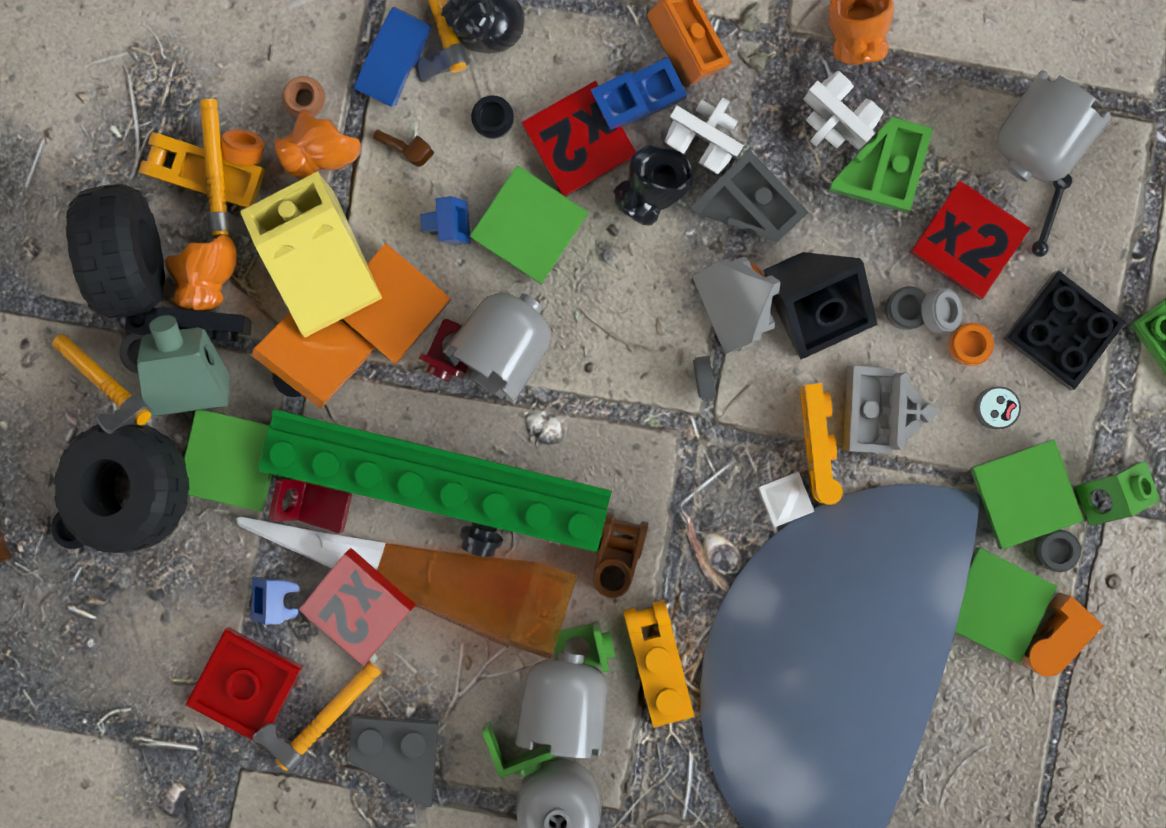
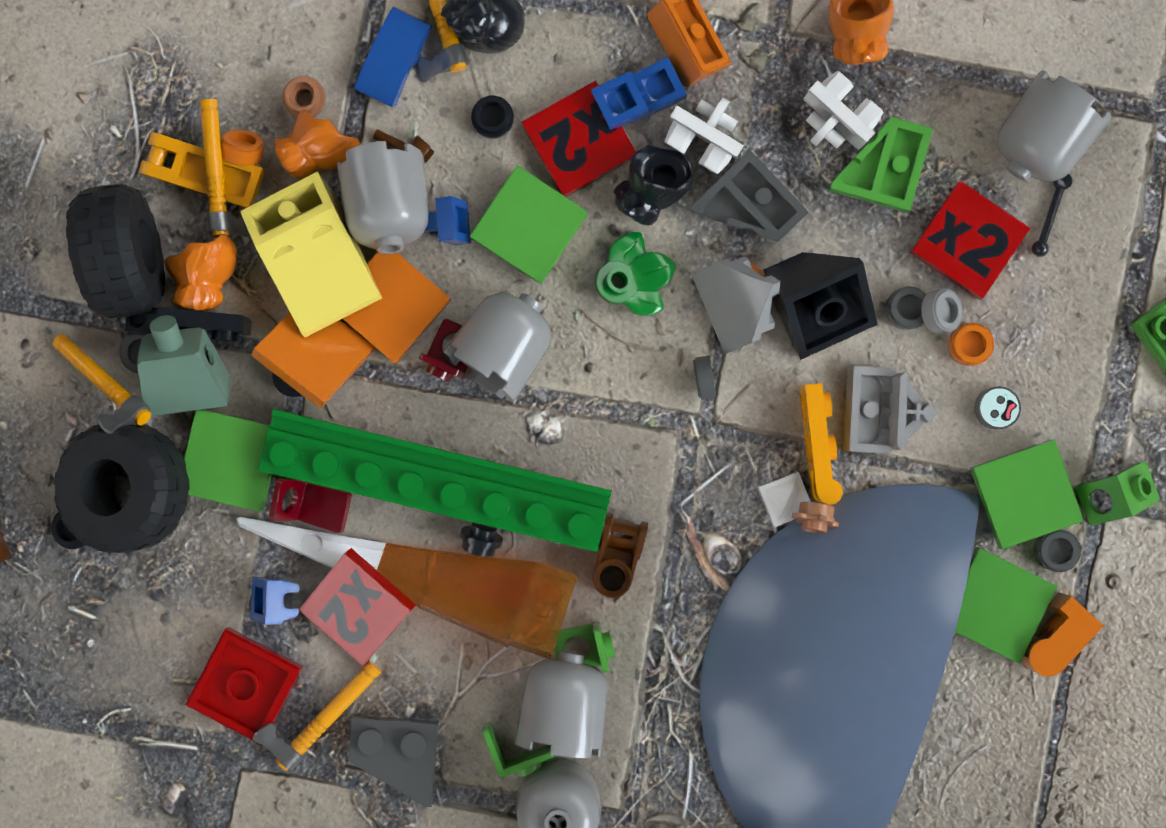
(384, 195): none -> light grey cylinder
(640, 272): none -> green plate
(659, 665): light orange plate -> none
(815, 517): none -> nougat plate
(1064, 330): black tile -> none

